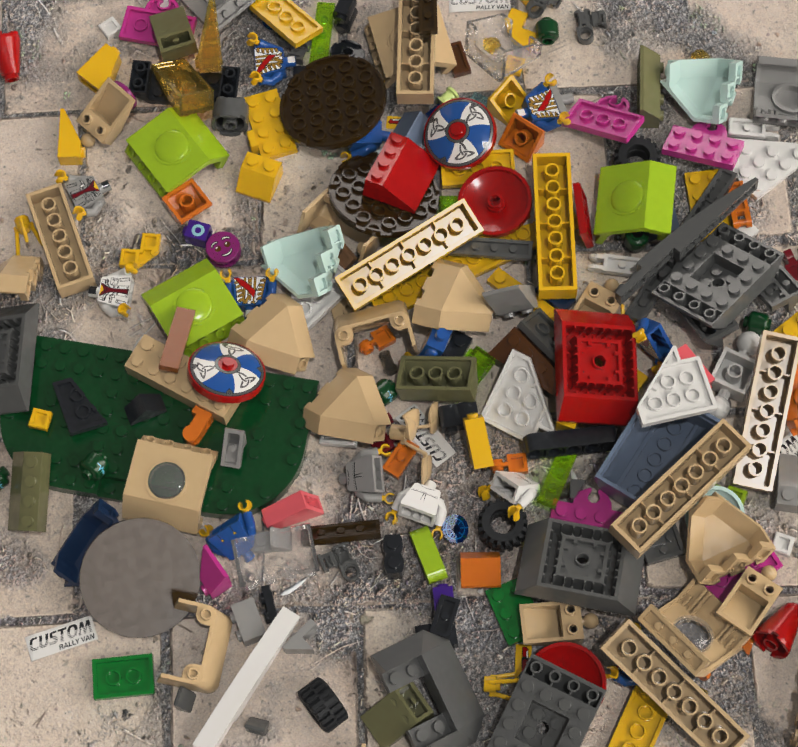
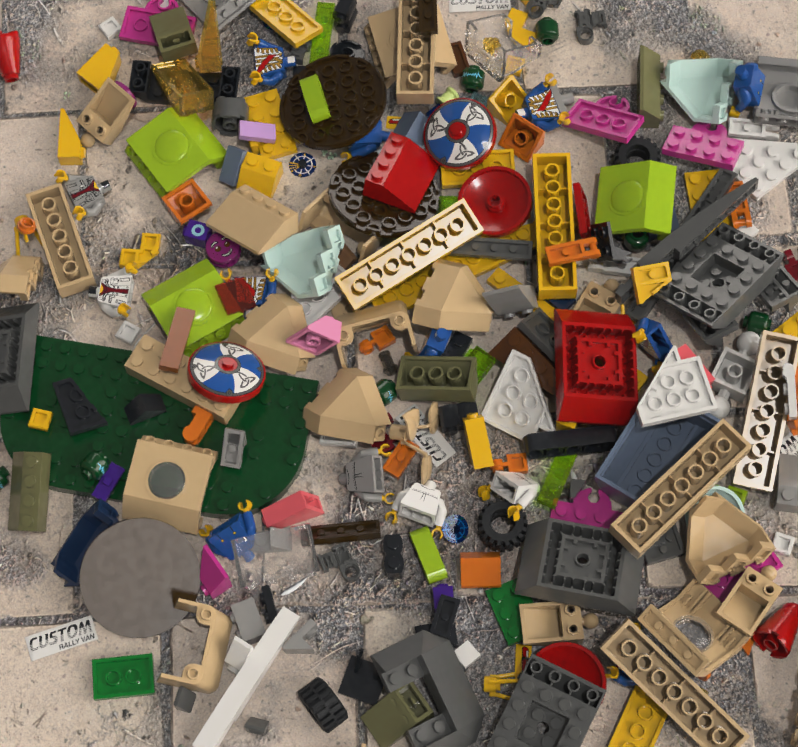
(26, 225): none -> orange plate
(108, 482): none -> dark purple piece
(128, 333): none -> white tile
(231, 165): none -> sand blue tile
(235, 296): none -> clear red piece
(237, 655): none -> white slope
(253, 220): none -> tan slope
(256, 131): none -> lavender tile
(302, 164): none -> clear blue piece
(315, 98): none -> lime beam
(317, 336): none -> bright pink slope
(361, 680): none -> black plate
(467, 654): none -> white tile
(472, 79): none -> dark green head
(572, 251): none -> orange plate
(608, 251): none -> black plate
(649, 279): none -> yellow wing
(748, 87): none -> blue torso
(789, 389): none -> white hinge

